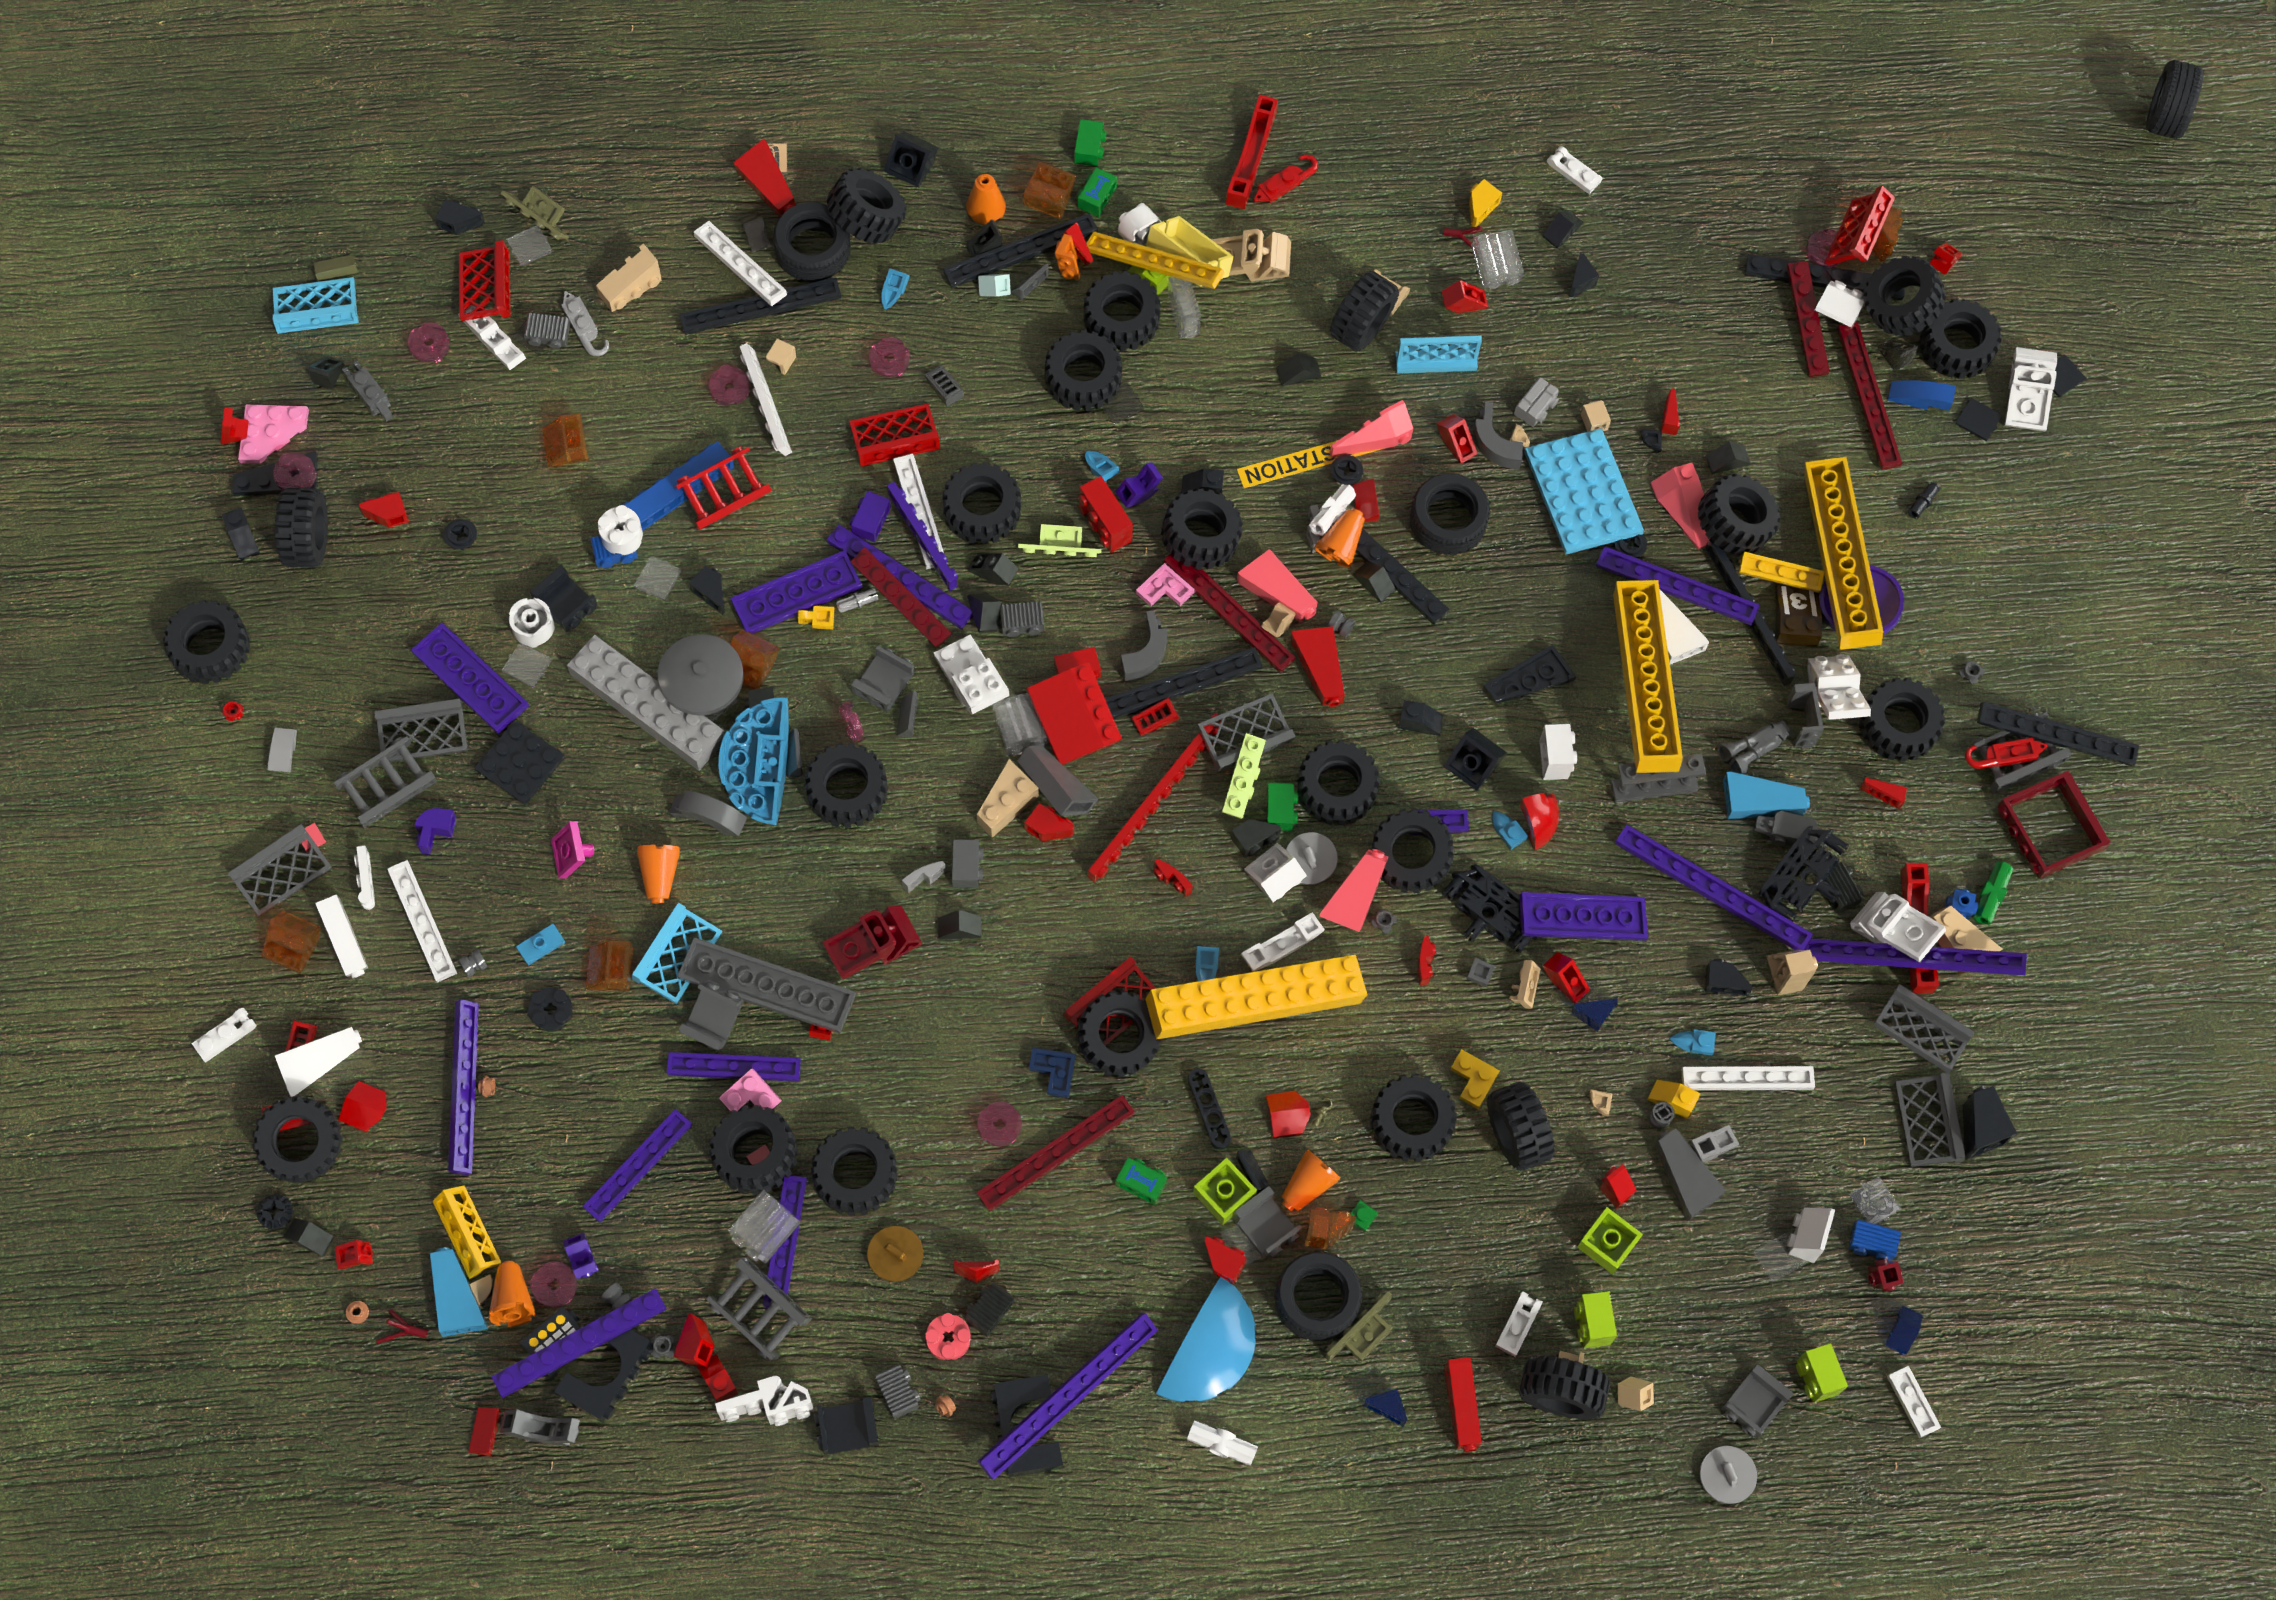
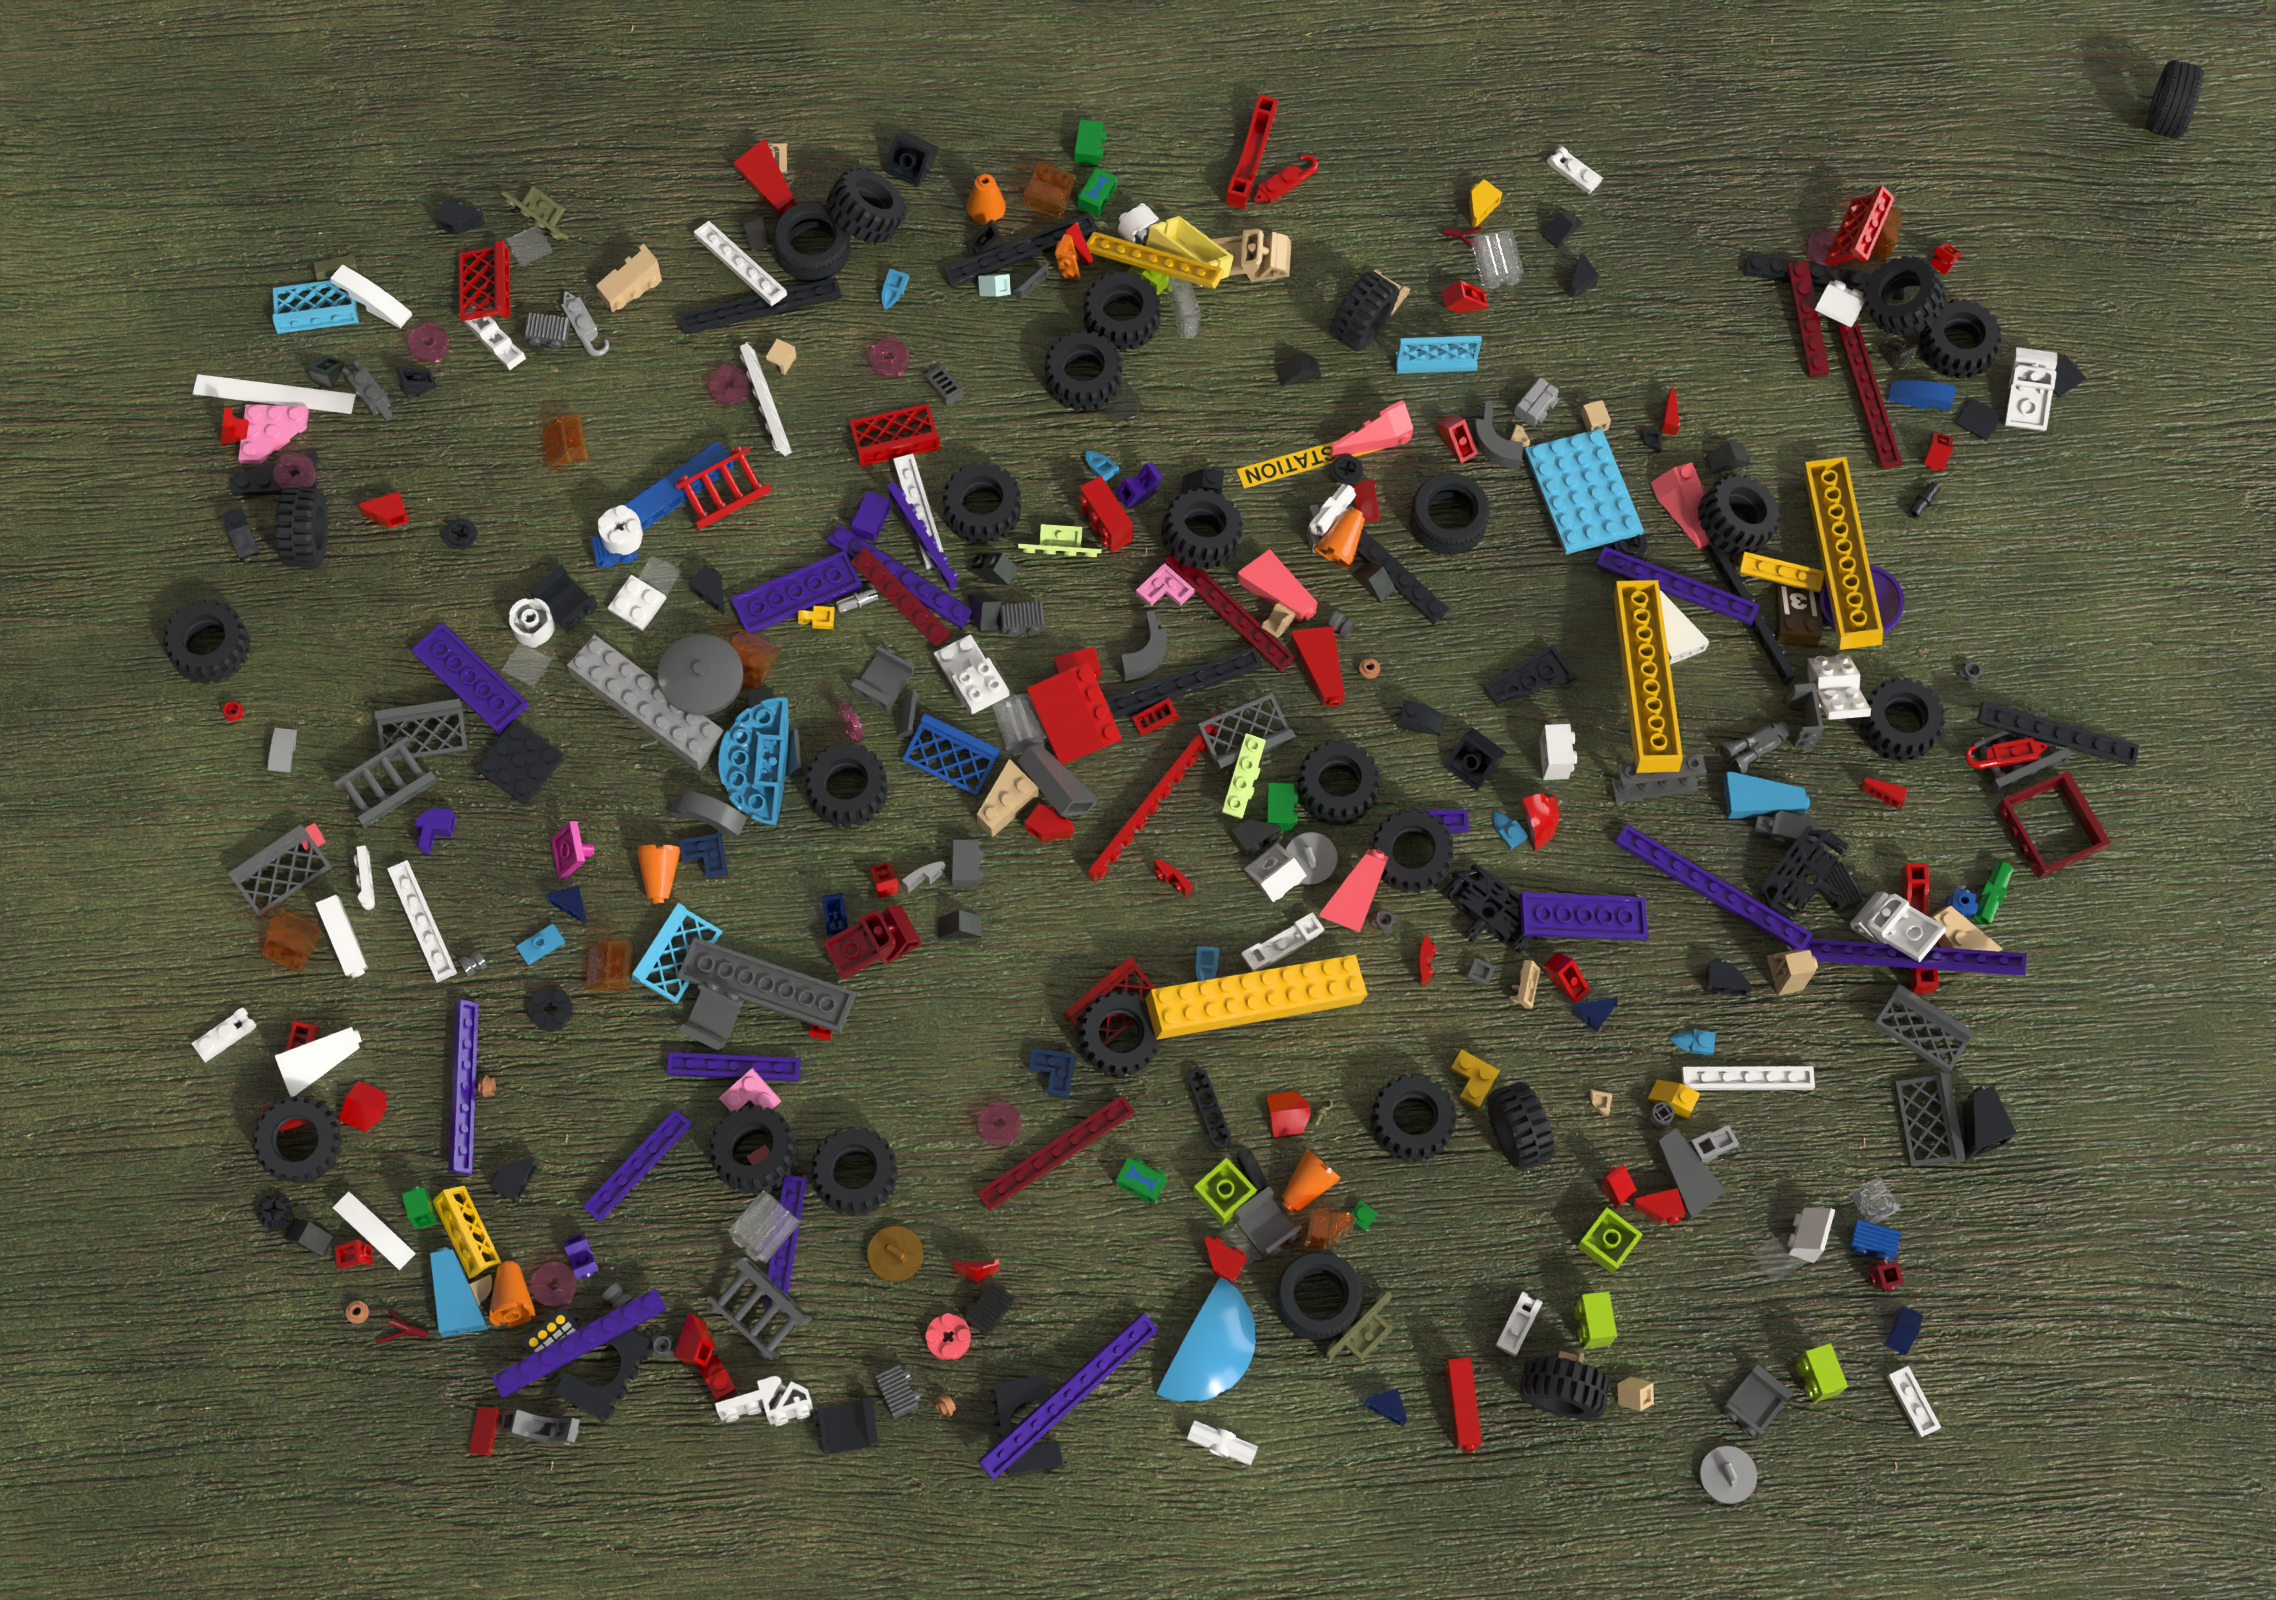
(274, 394): none -> white sticker
(373, 297): none -> white slope
(373, 1230): none -> white slope
(415, 381): none -> black slope
(419, 1207): none -> green brick
(513, 1178): none -> black slope
(570, 902): none -> clear blue slope
(637, 603): none -> white plate
(707, 848): none -> dark blue plate
(834, 913): none -> clear blue slope
(884, 880): none -> red slope
(958, 738): none -> blue fence
(1369, 674): none -> nougat plate
(1661, 1206): none -> red slope
(1938, 451): none -> red slope

